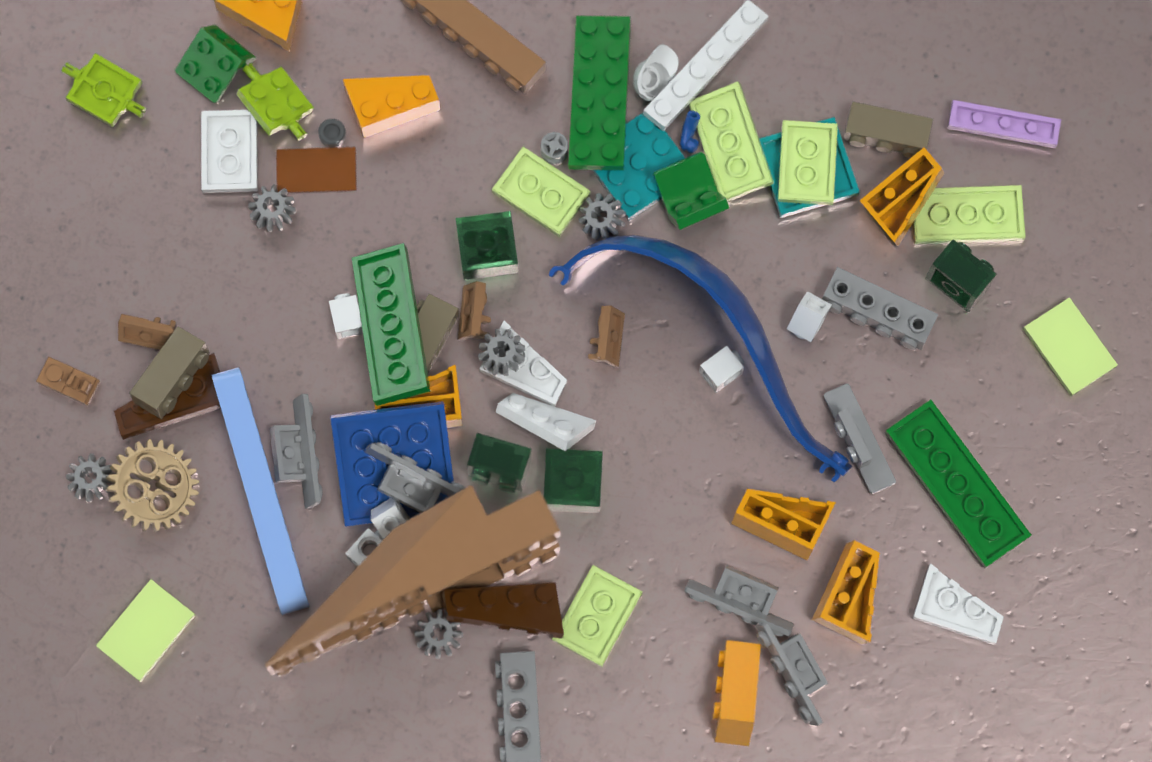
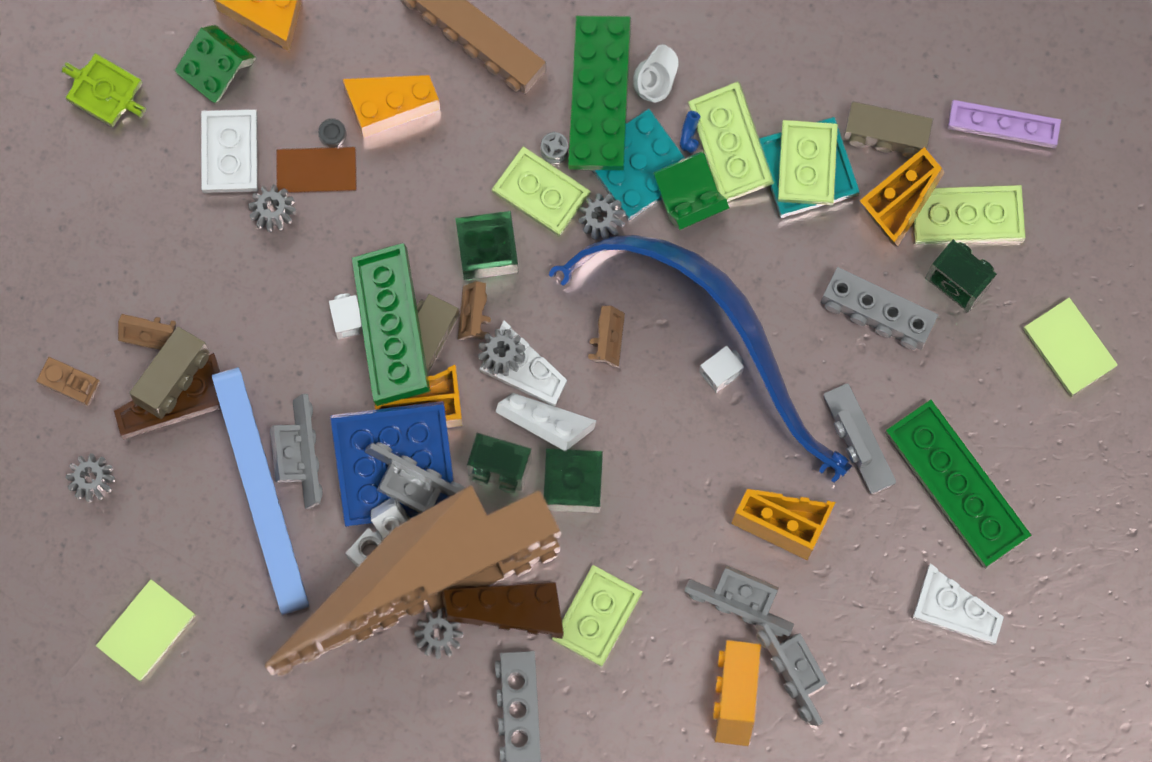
(162, 462): tan gear -> none
(275, 101): lime plate -> none
(705, 65): white plate -> none
(809, 317): white brick -> none
(850, 594): light orange wedge -> none

